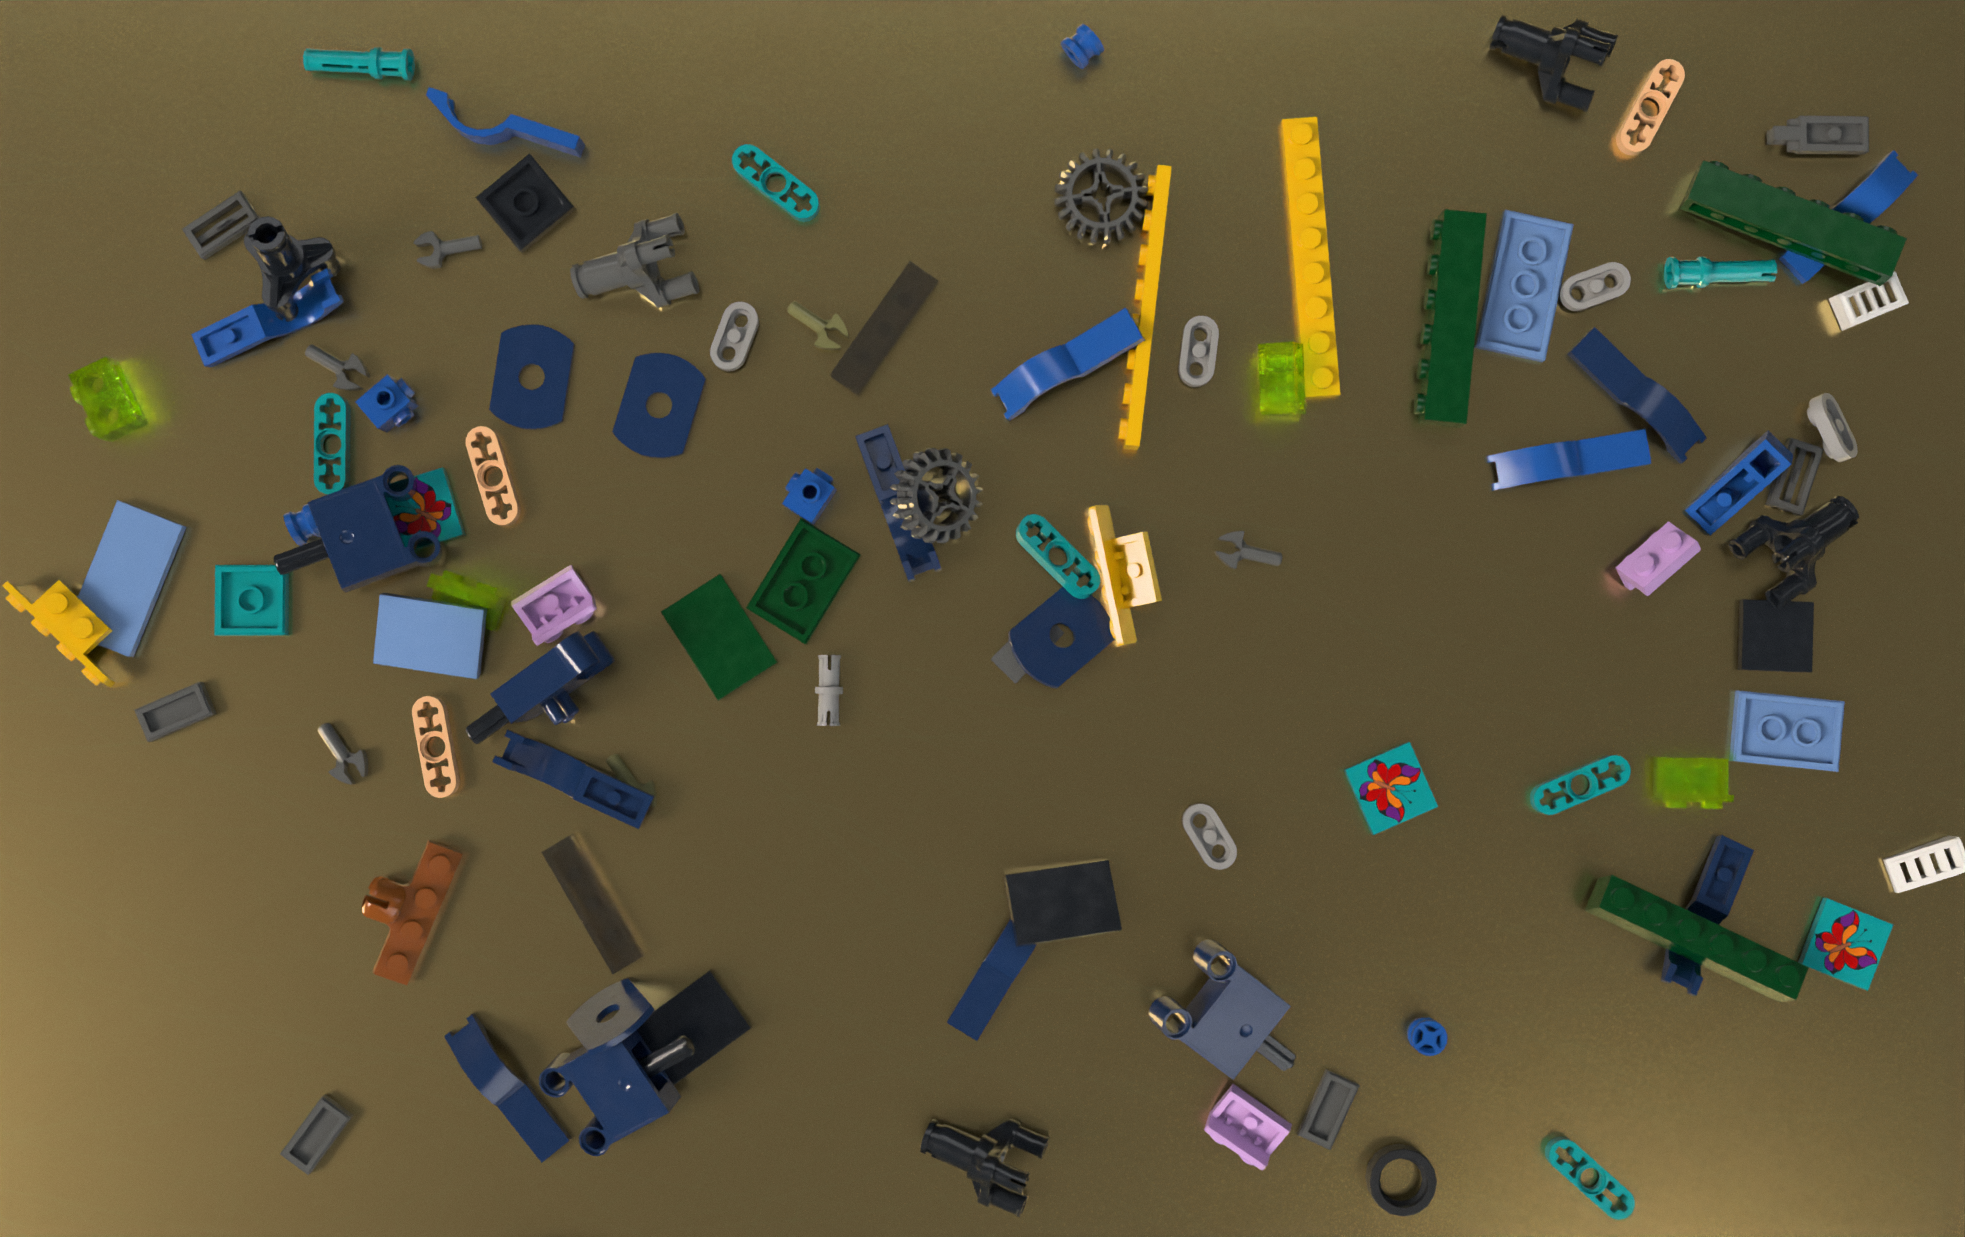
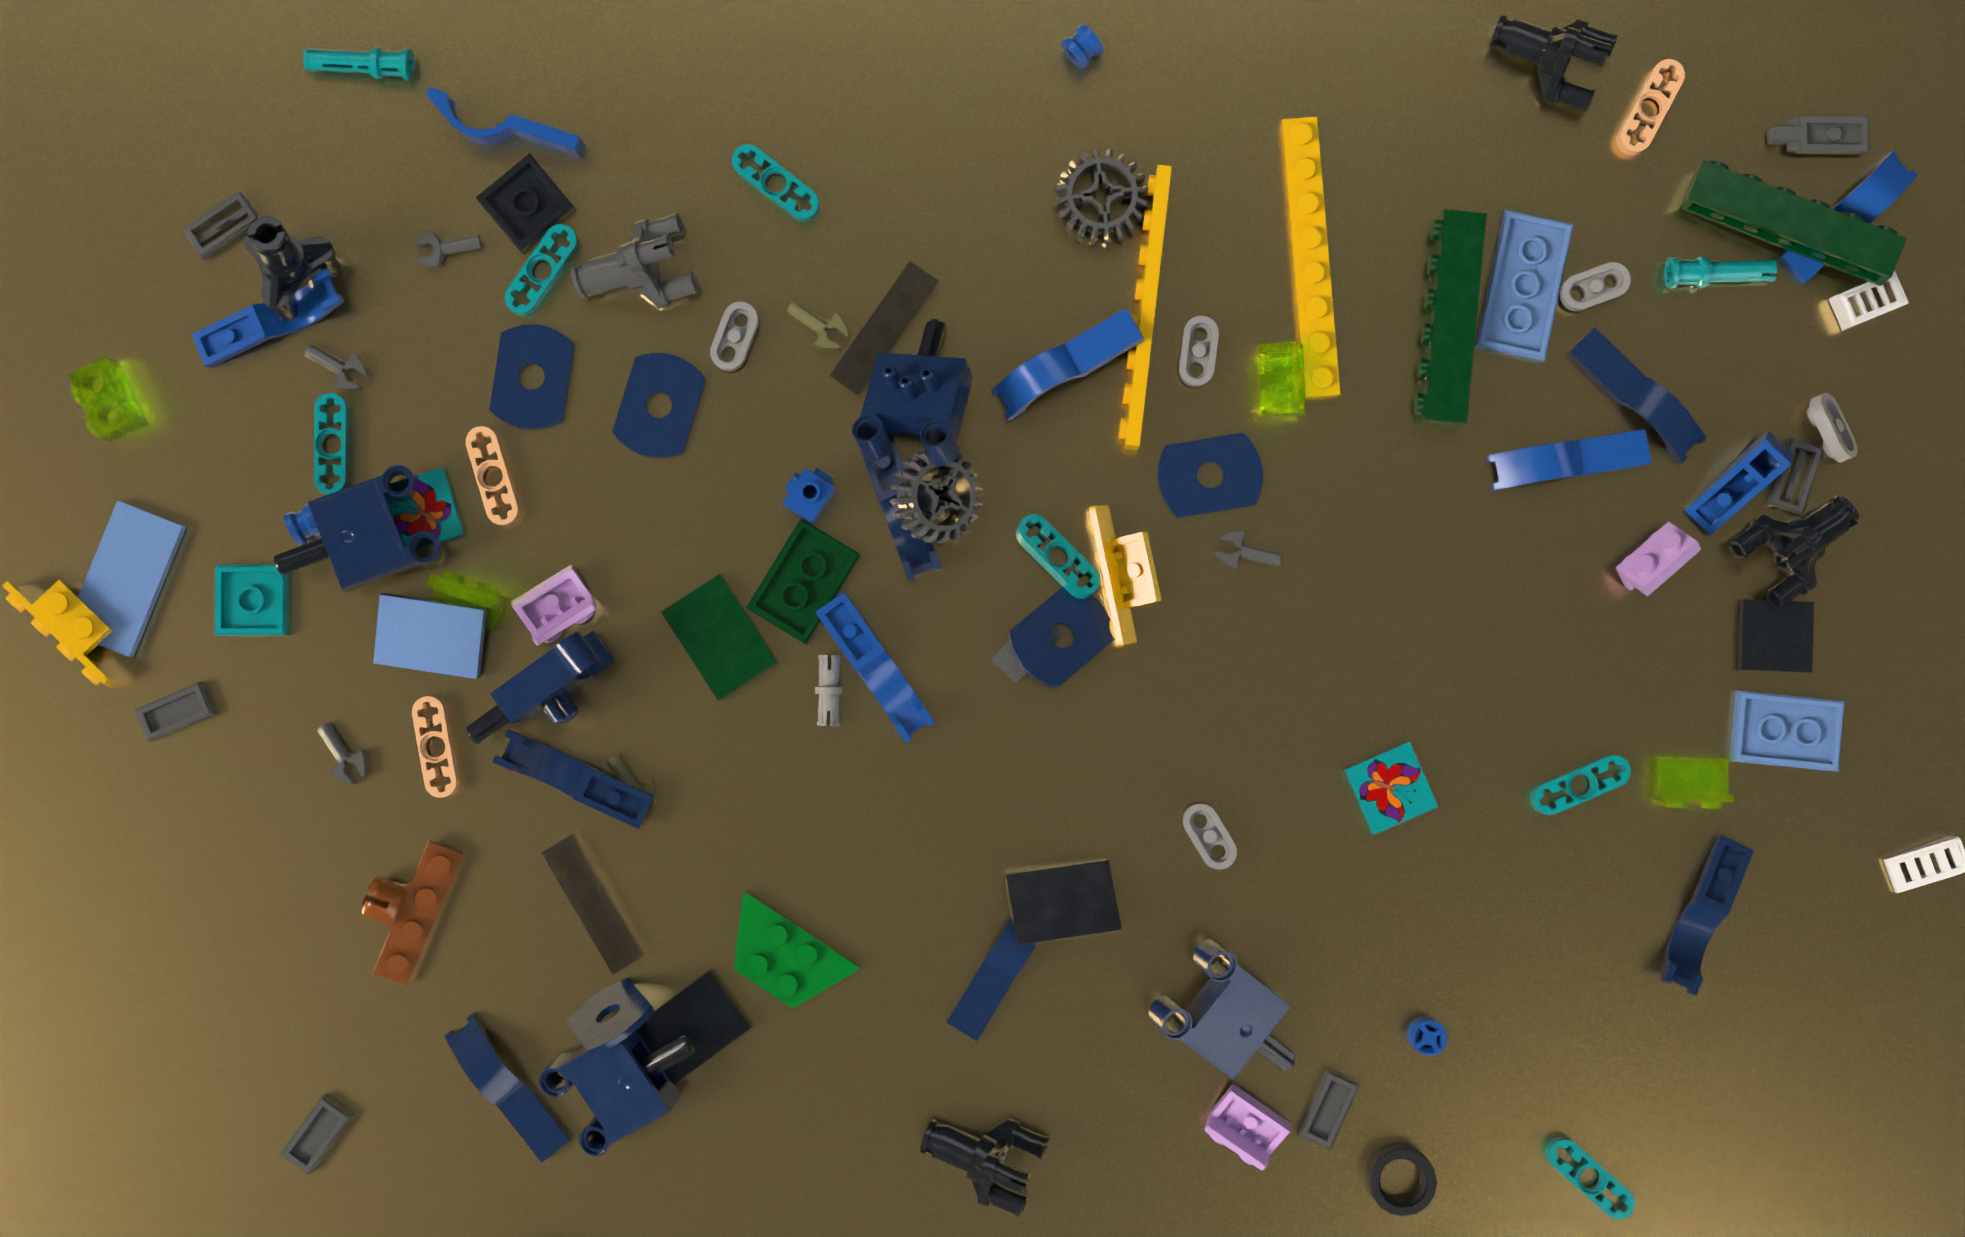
(388, 403): blue brick -> none
(518, 284): none -> teal beam
(784, 955): none -> green wing
(874, 666): none -> blue piece
(916, 397): none -> dark blue piece
(1240, 470): none -> dark blue piece
(1697, 939): dark green brick -> none
(1845, 943): teal tile -> none

